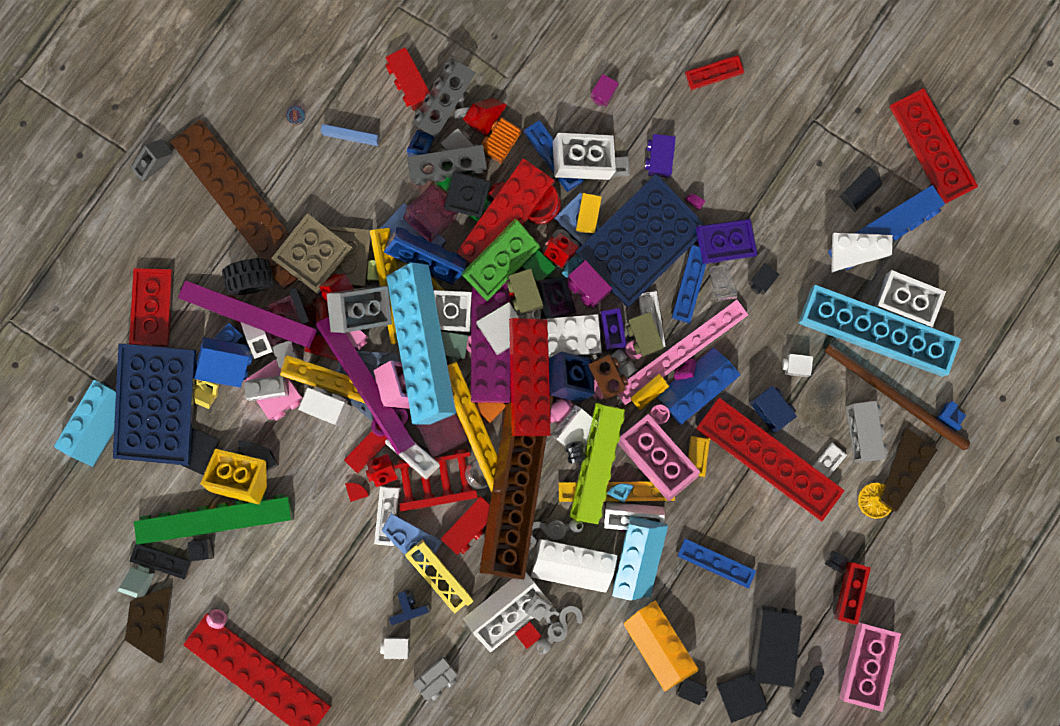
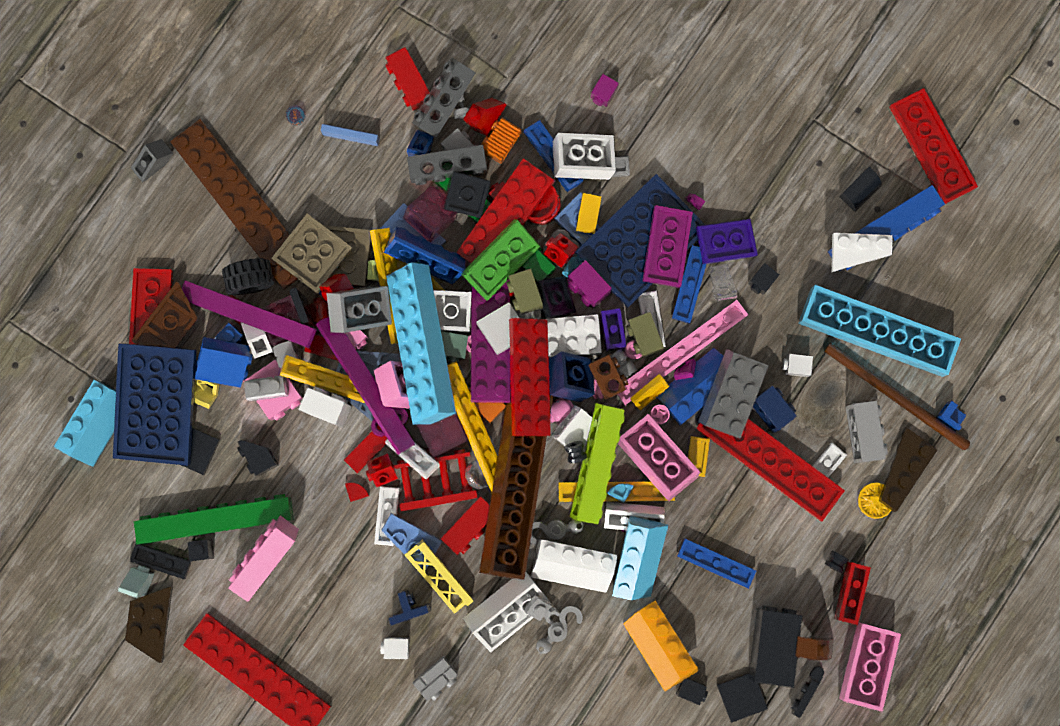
(168, 322): none -> reddish brown wing
(216, 618): bright pink tile -> none
(236, 476): yellow slope -> none
(263, 557): none -> bright pink brick
(528, 635): red tile -> none
(661, 155): dark purple brick -> none
(667, 246): none -> magenta plate
(714, 72): red tile -> none
(733, 393): none -> dark grey brick
(814, 648): none -> reddish brown slope
(909, 298): white brick -> none

